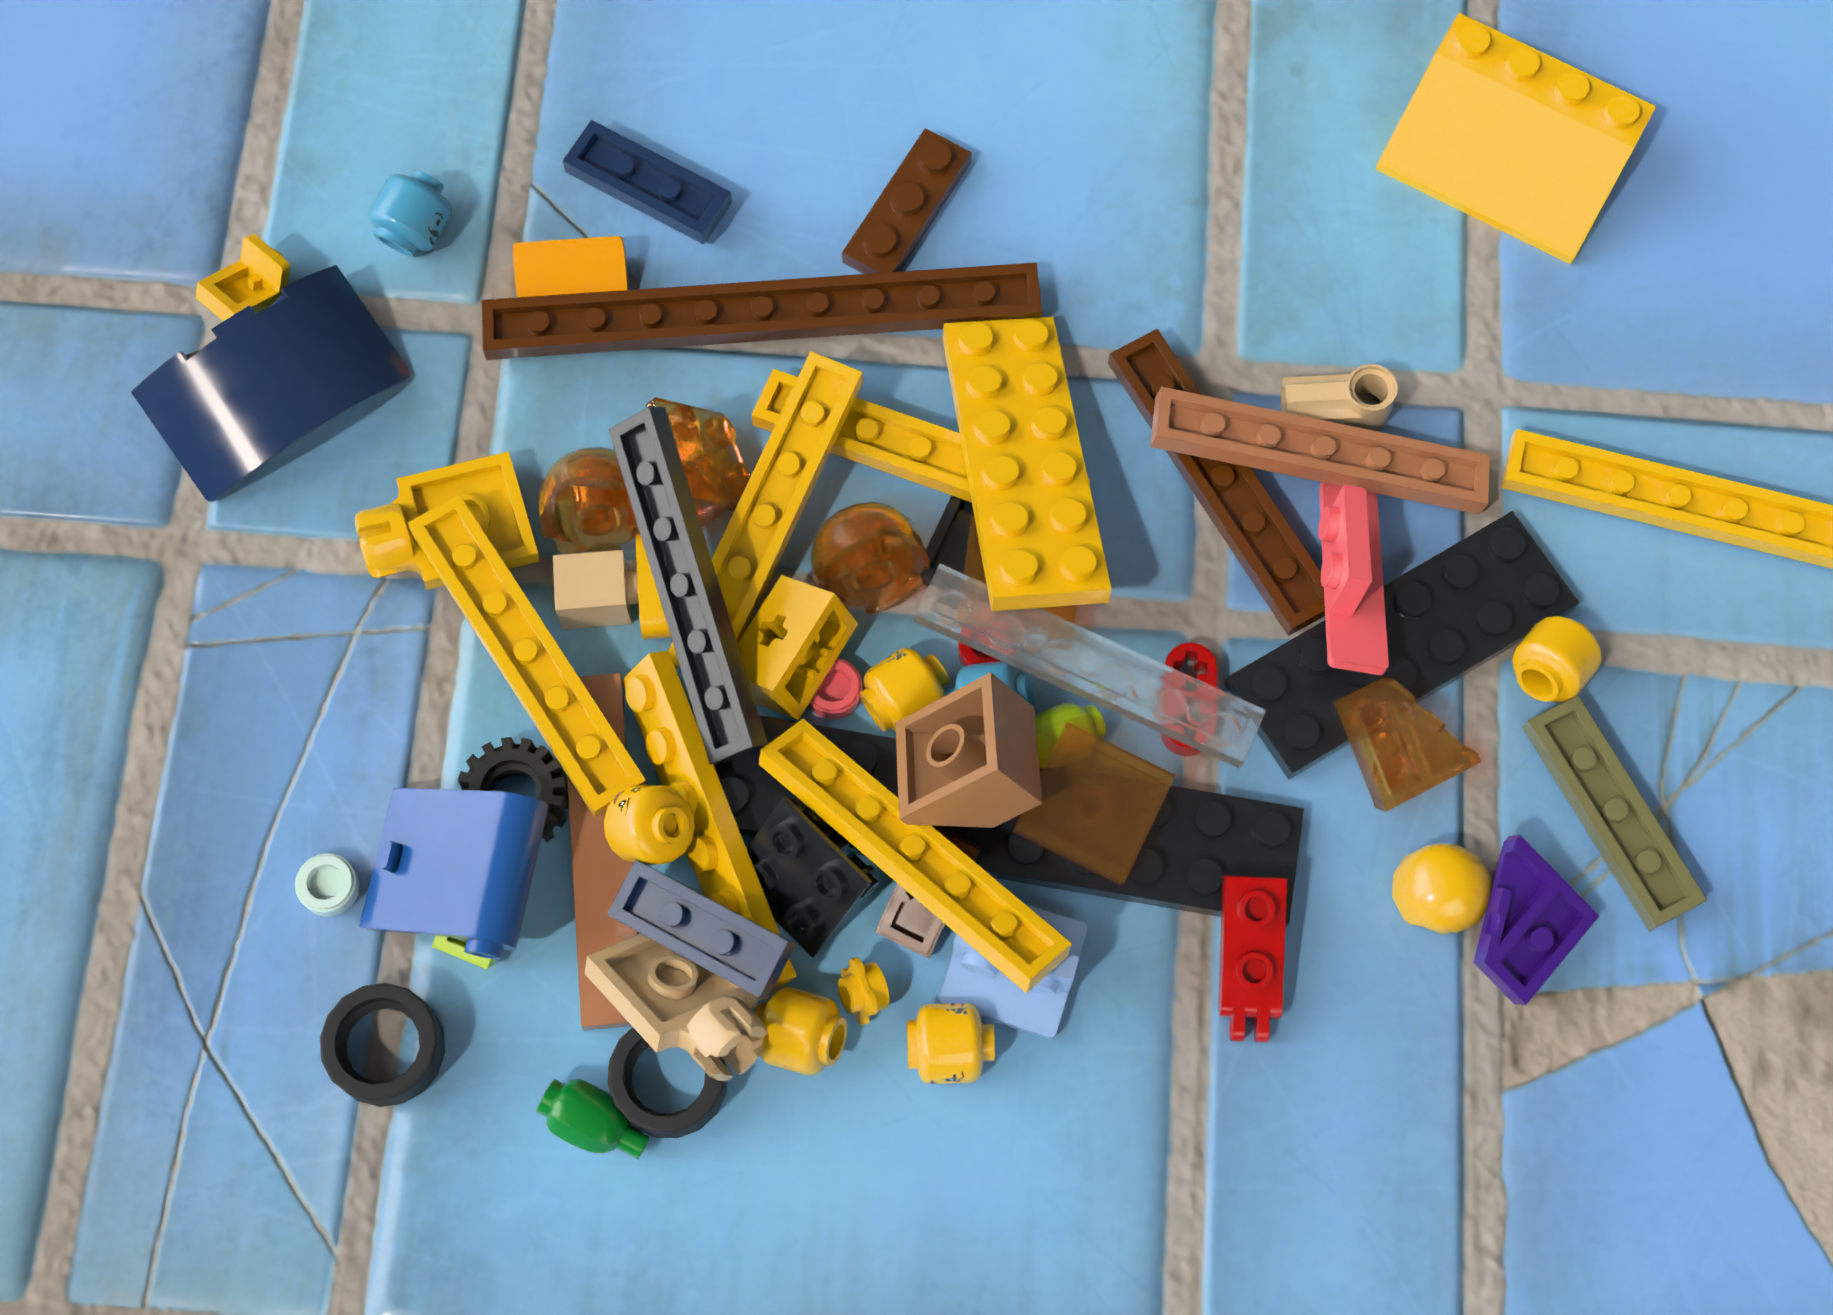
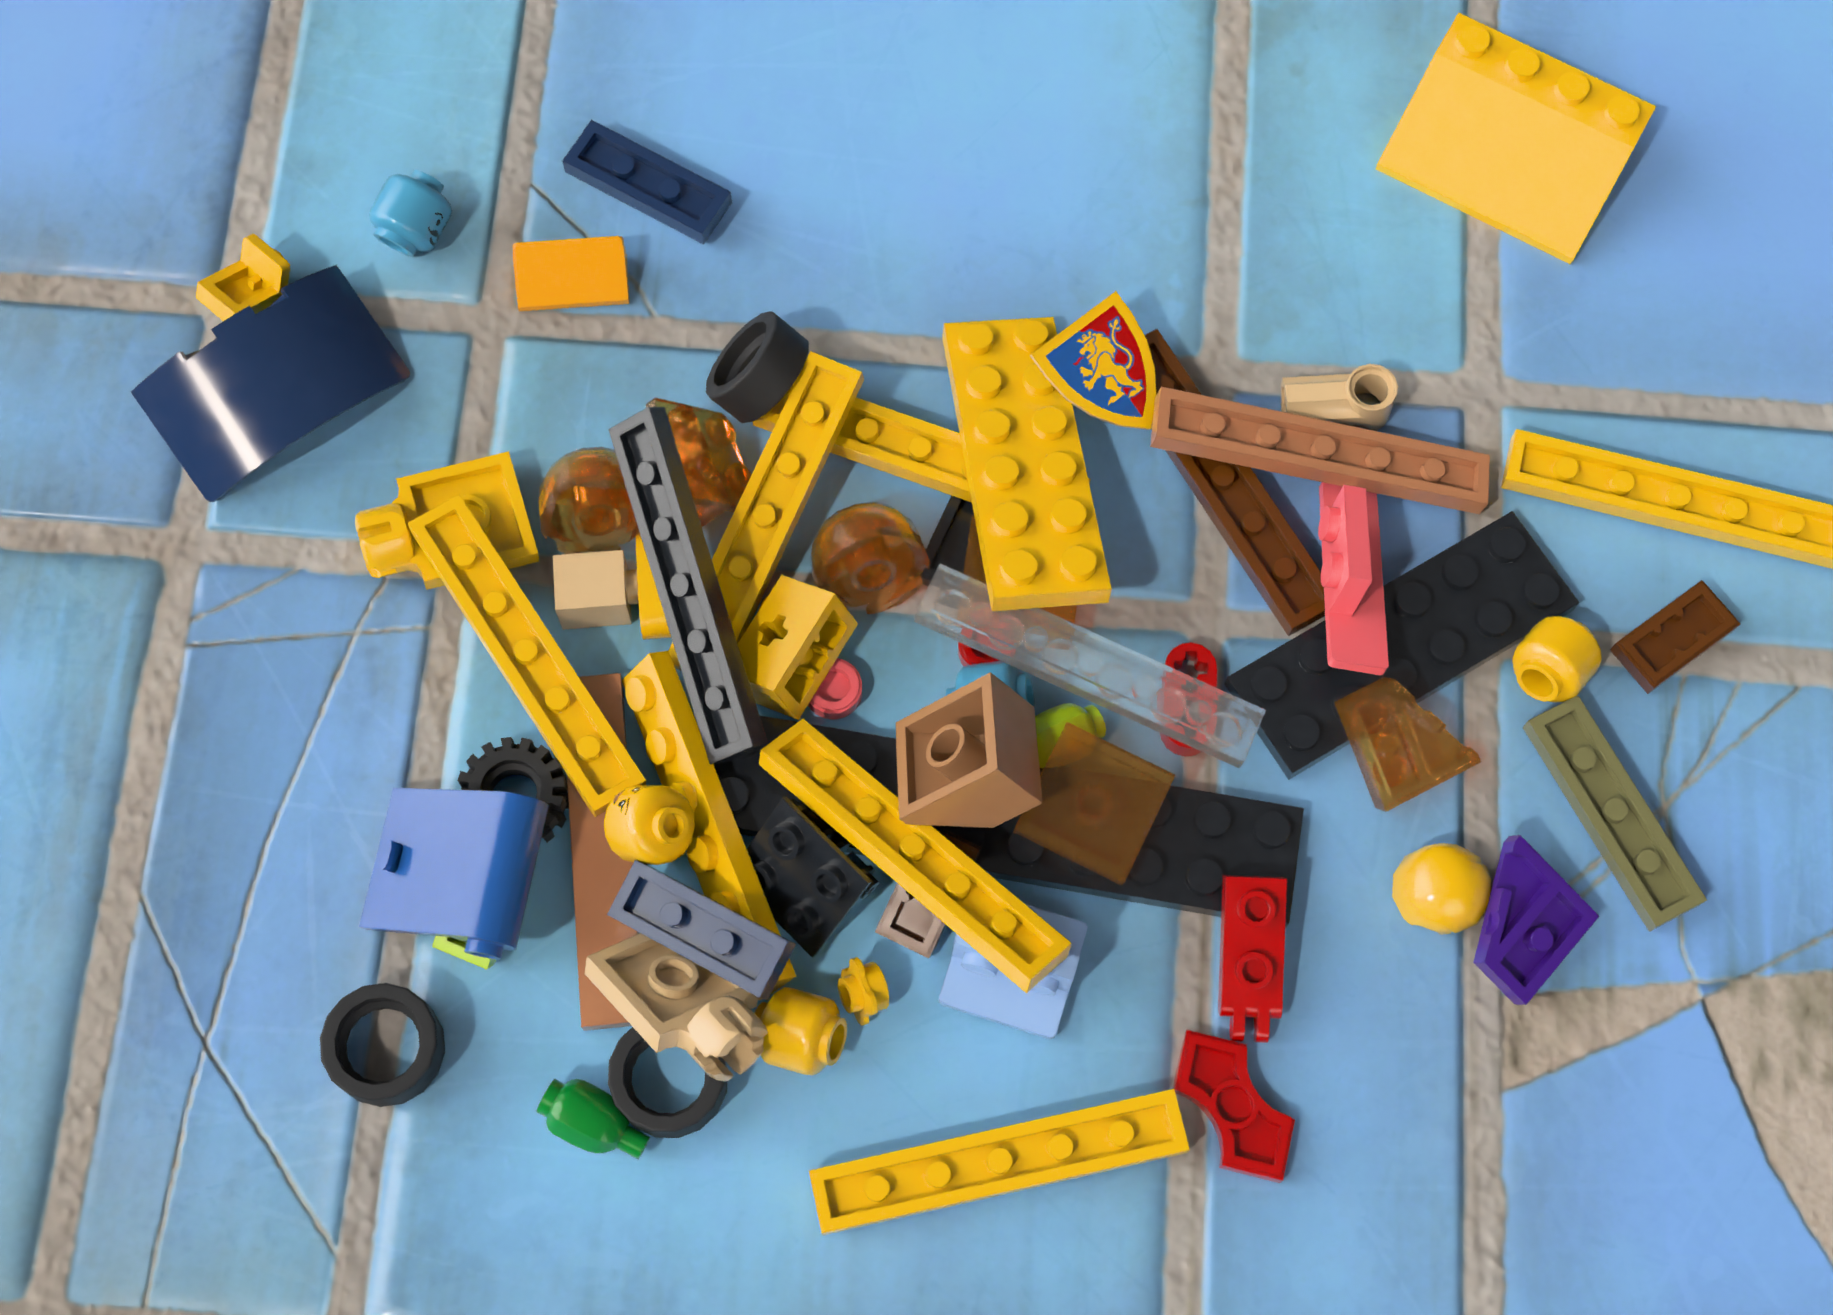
(327, 885): light aqua tile -> none
(757, 311): reddish brown plate -> none
(757, 367): none -> black tyre
(902, 686): yellow head -> none
(907, 205): reddish brown plate -> none
(949, 1043): yellow head -> none
(998, 1161): none -> yellow plate
(1103, 365): none -> shield
(1249, 1131): none -> red tile
(1675, 636): none -> reddish brown plate

